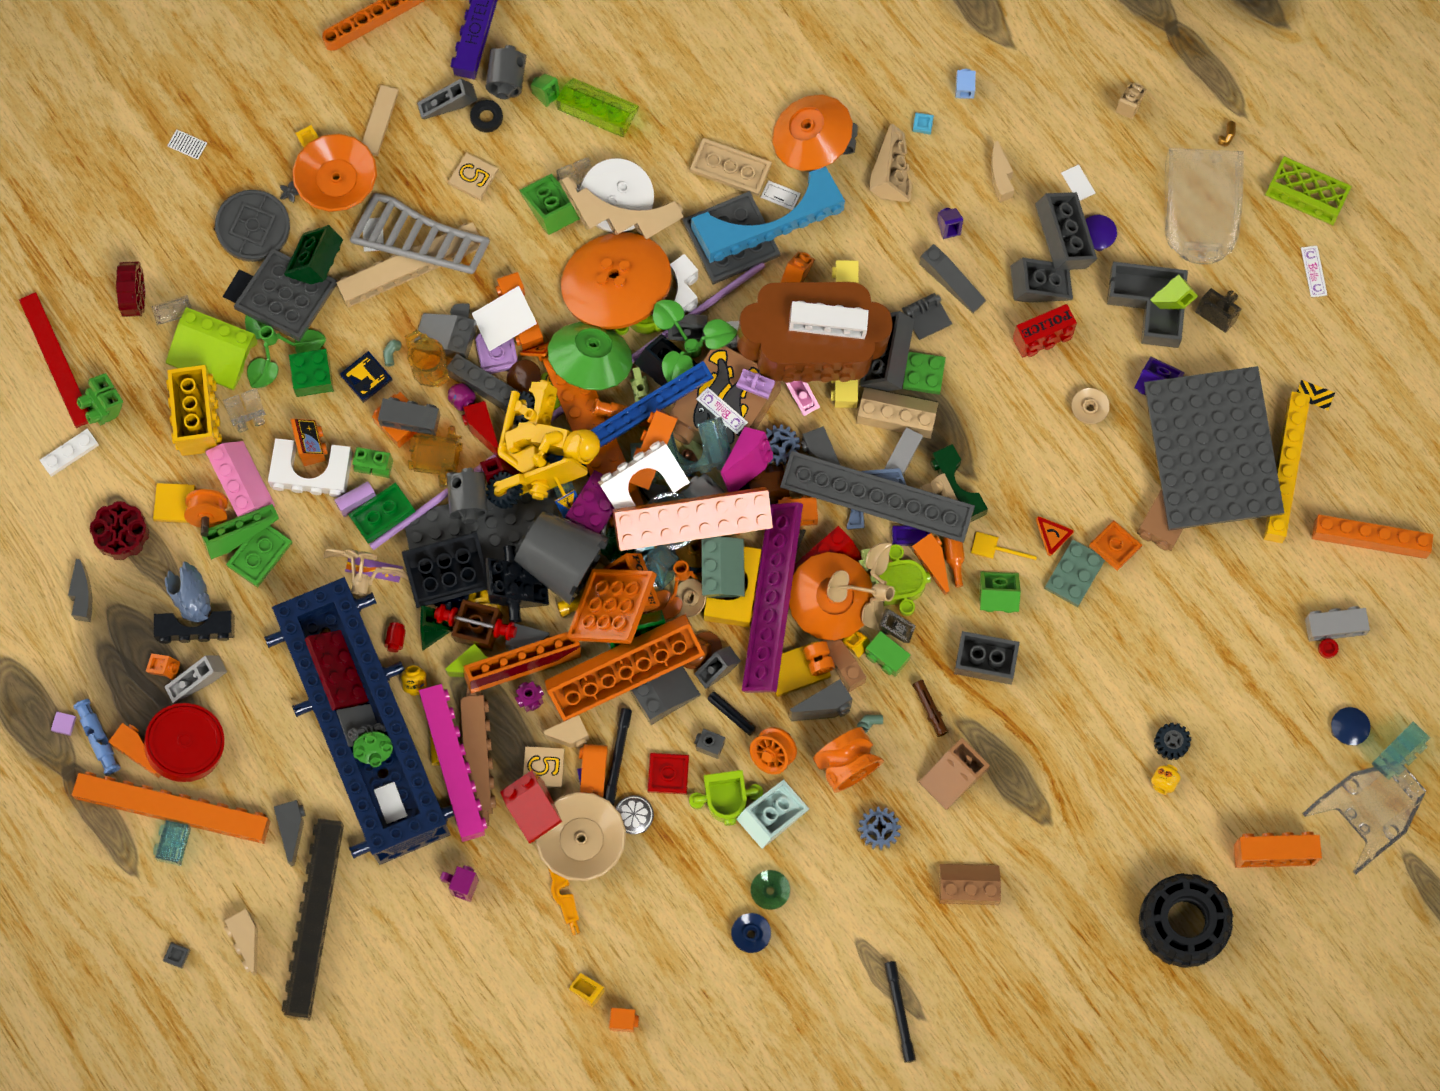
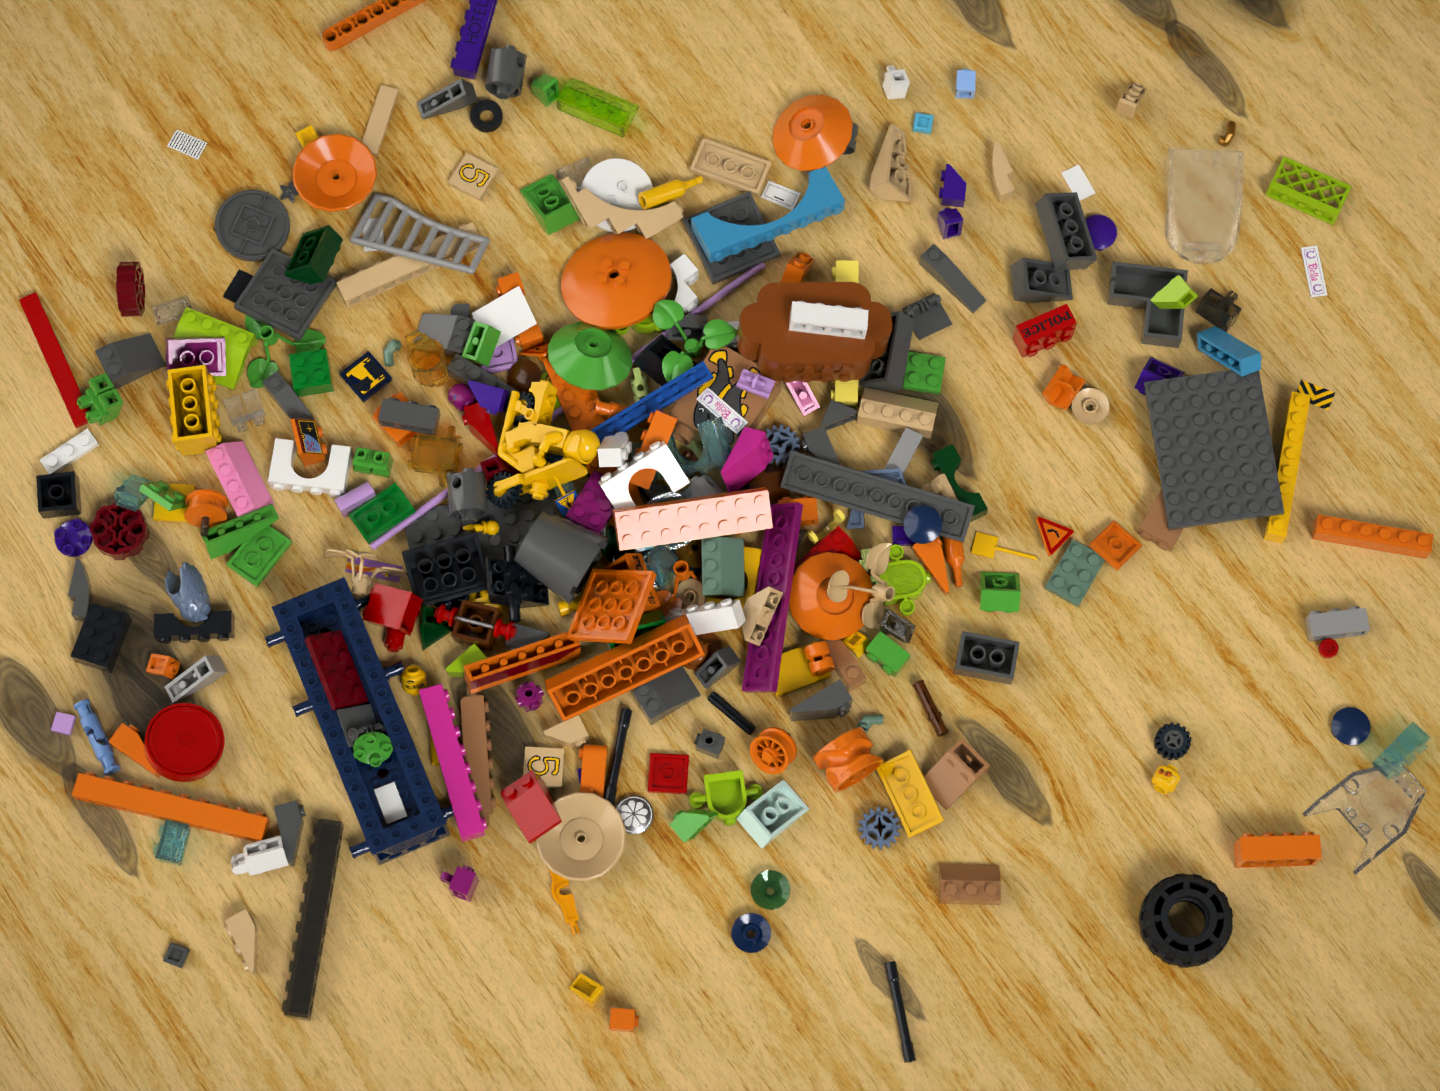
(58, 495): none -> black brick
(73, 538): none -> dark purple dish
(101, 637): none -> black brick
(128, 494): none -> clear light blue brick
(130, 359): none -> dark grey slope
(164, 495): none -> bright green plate
(196, 351): none -> slope
(260, 857): none -> white hinge
(286, 397): none -> dark grey slope
(392, 609): none -> red slope
(481, 343): none -> bright green brick
(489, 397): none -> dark purple slope
(490, 527): none -> yellow bar
(614, 450): none -> white hinge
(666, 192): none -> yellow piece
(691, 823): none -> bright green slope
(711, 616): none -> white brick
(759, 613): none -> tan slope
(837, 415): none -> dark grey slope
(838, 518): none -> light yellow piece
(895, 83): none -> white brick
(910, 794): none -> yellow plate
(922, 524): none -> dark blue dish
(953, 189): none -> dark purple slope
(1063, 388): none -> orange panel
(1229, 351): none -> dark azure brick

